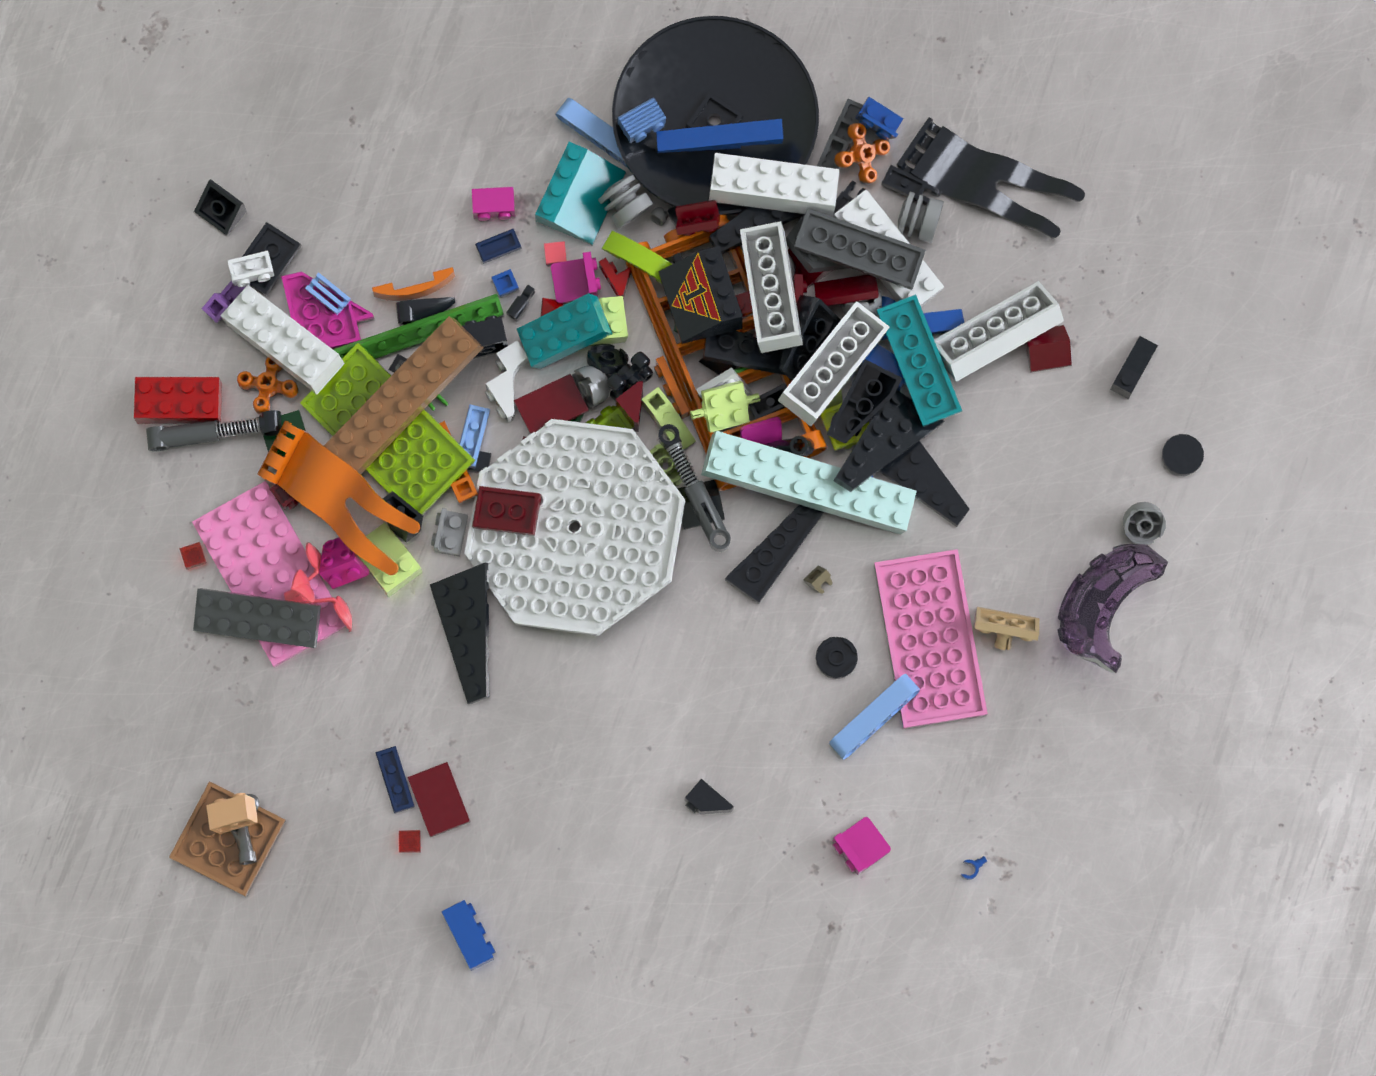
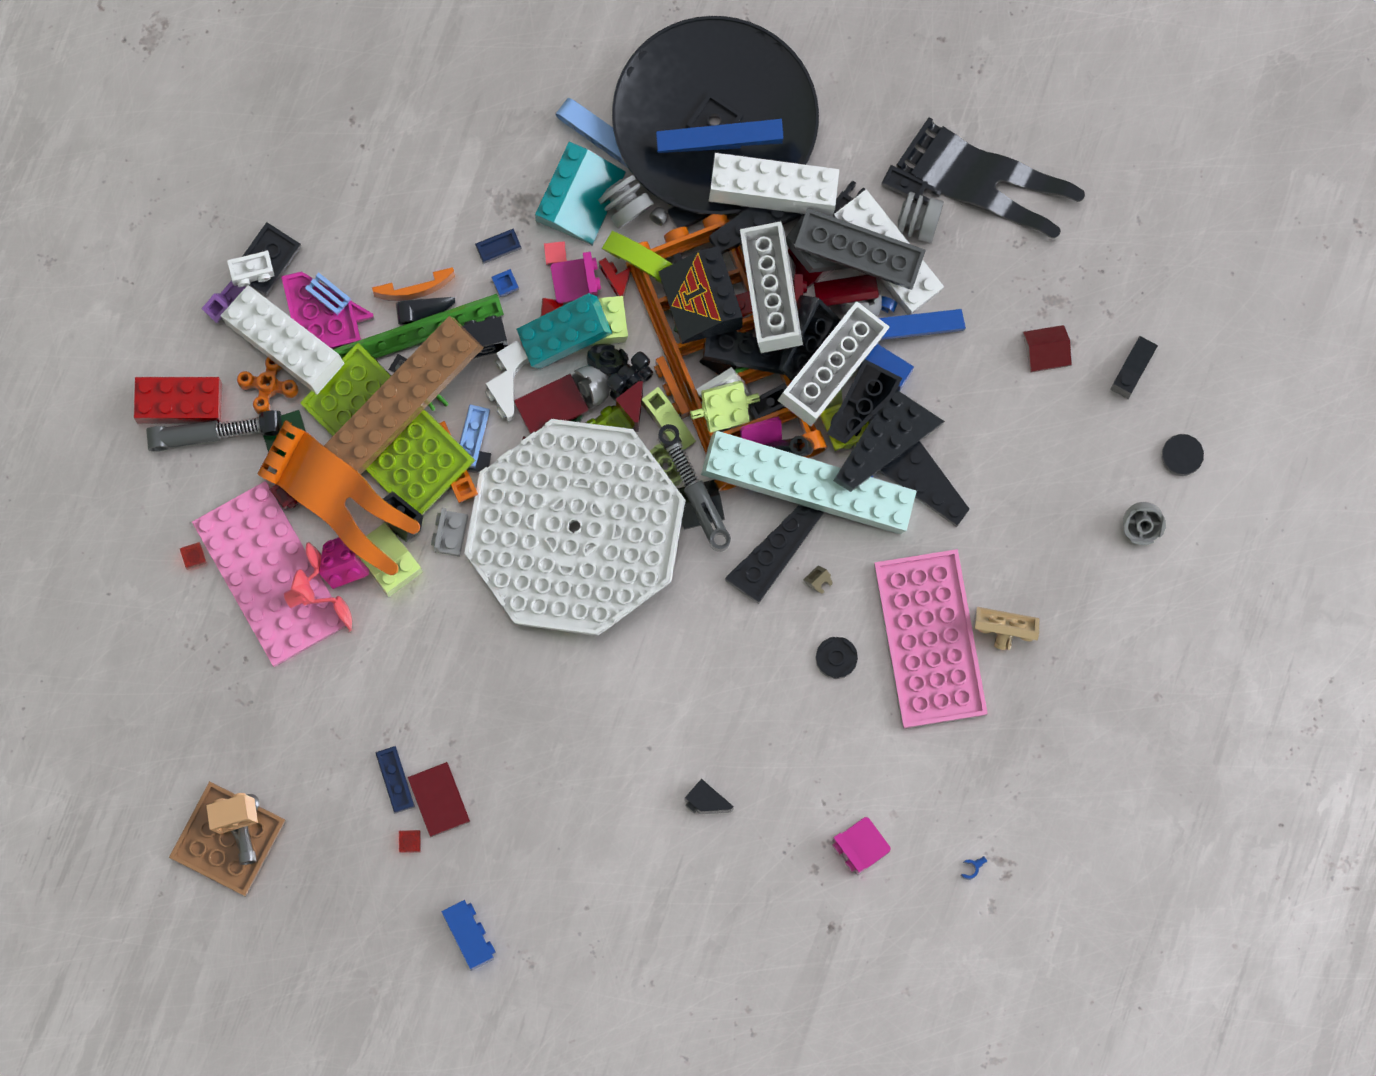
(220, 207): black slope -> none
(257, 617): dark grey plate -> none
(465, 620): black wing -> none
(493, 203): dark pink brick -> none
(506, 510): dark red tile -> none
(521, 303): black bar -> none
(642, 120): medium blue brick -> none
(697, 217): dark red bracket -> none
(839, 138): dark grey slope -> none
(862, 153): orange gear -> none
(874, 716): light blue beam -> none
(879, 118): blue bracket -> none
(919, 360): teal plate -> none
(998, 330): white brick -> none
(1096, 596): clear purple windscreen -> none

